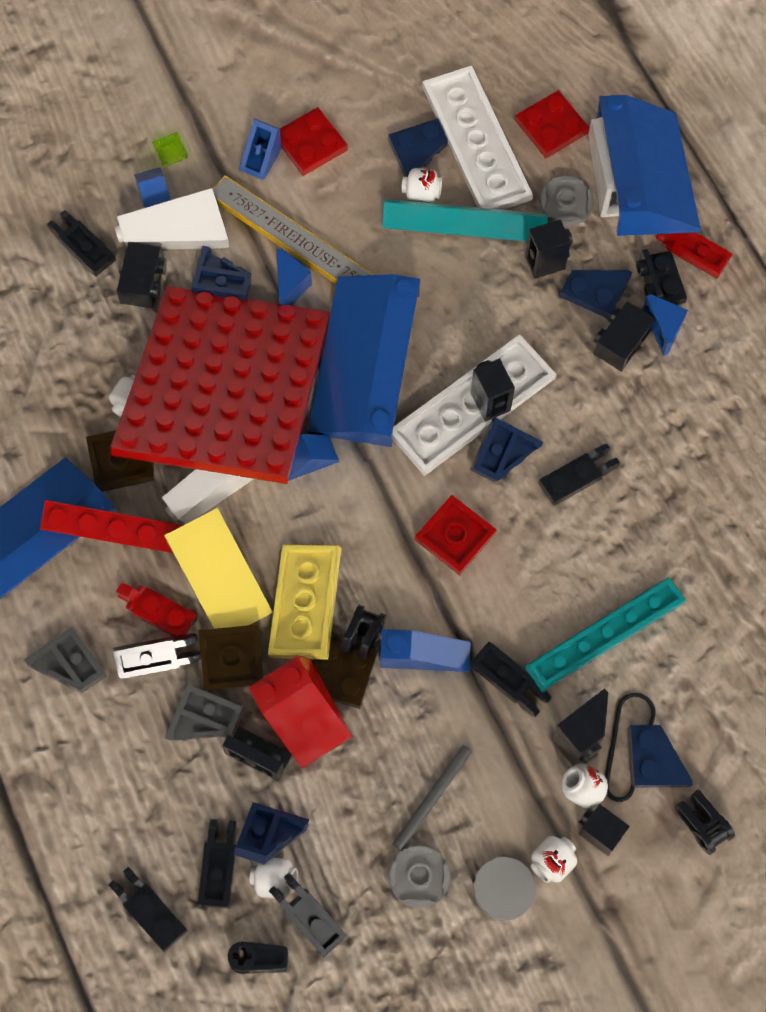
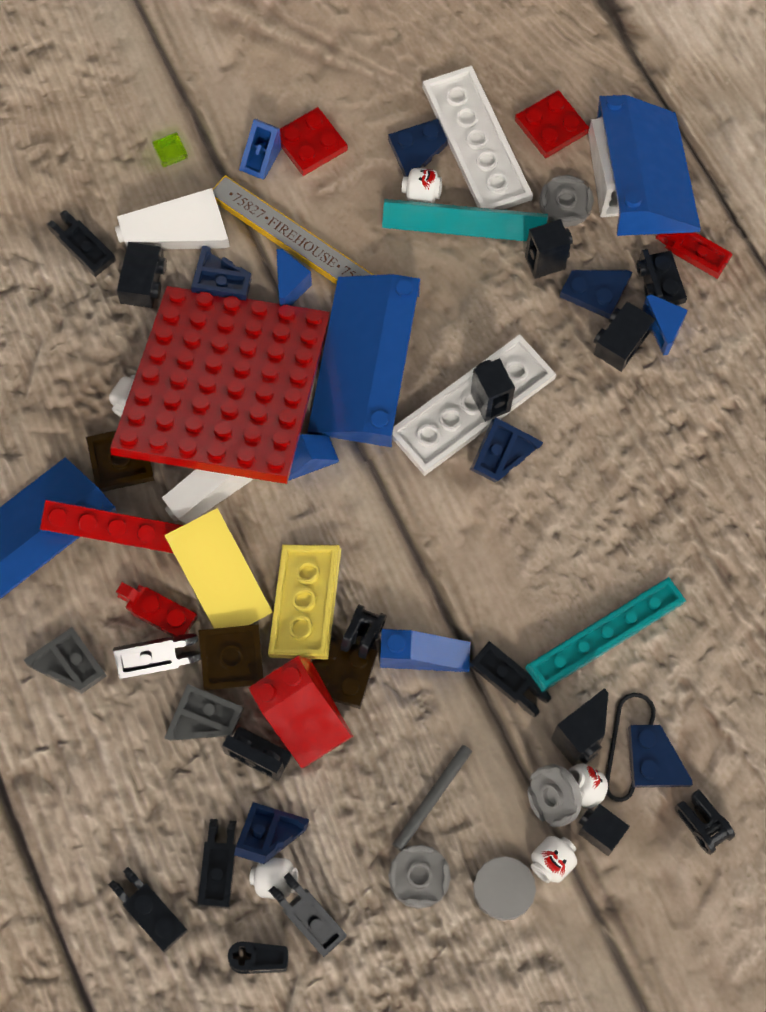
(152, 187): blue slope -> none
(455, 534): red plate -> none
(554, 795): none -> light grey tile
(577, 475): black hinge -> none

